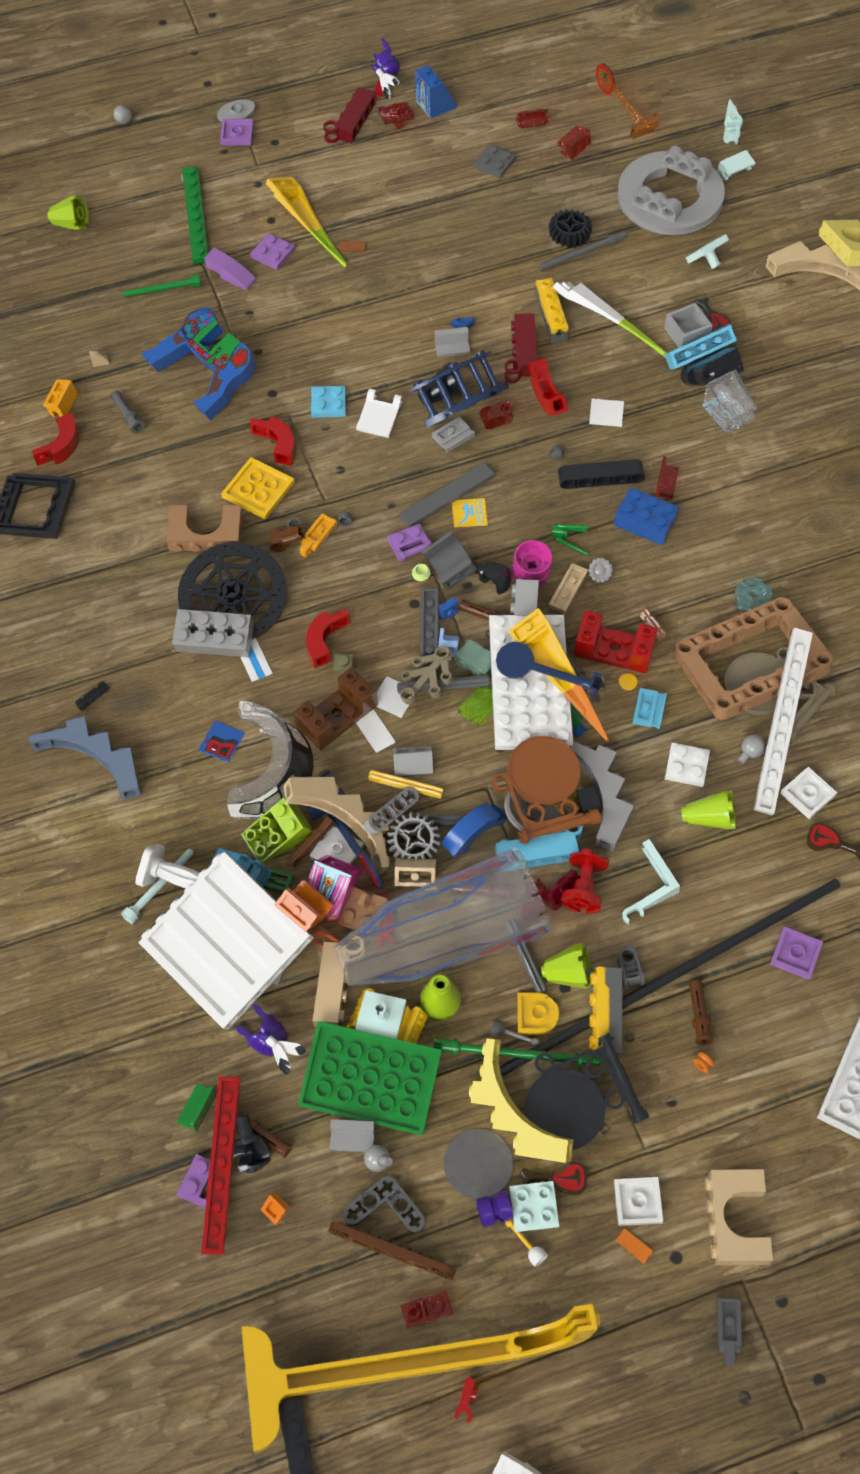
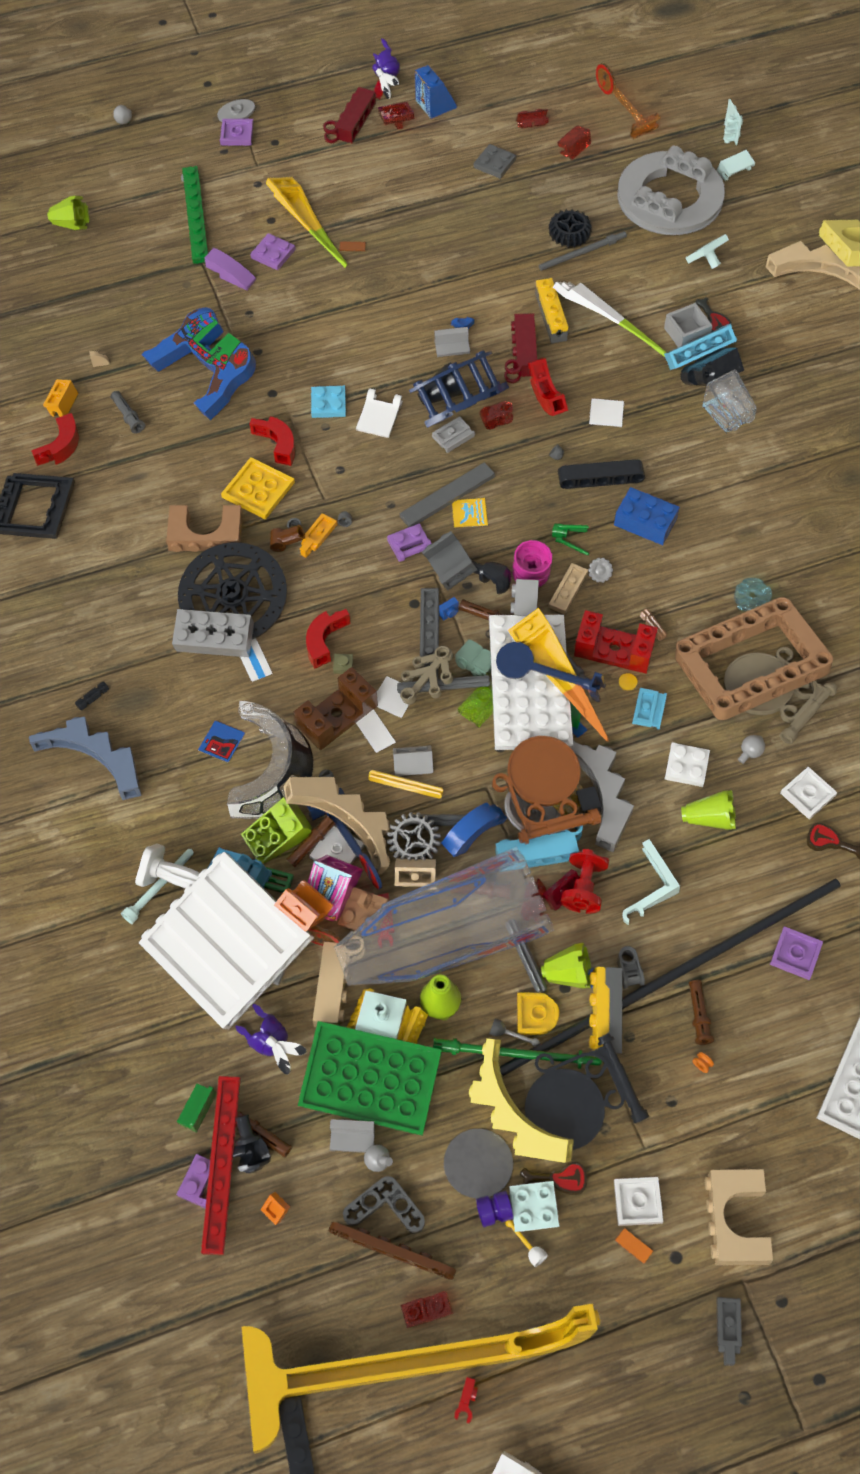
(194, 281): green piece -> none
(393, 812): light grey beam -> none
(421, 572): yellowish green plate -> none
(449, 641): light blue panel -> none
(666, 480): clear red panel -> none
(783, 721): white plate -> none

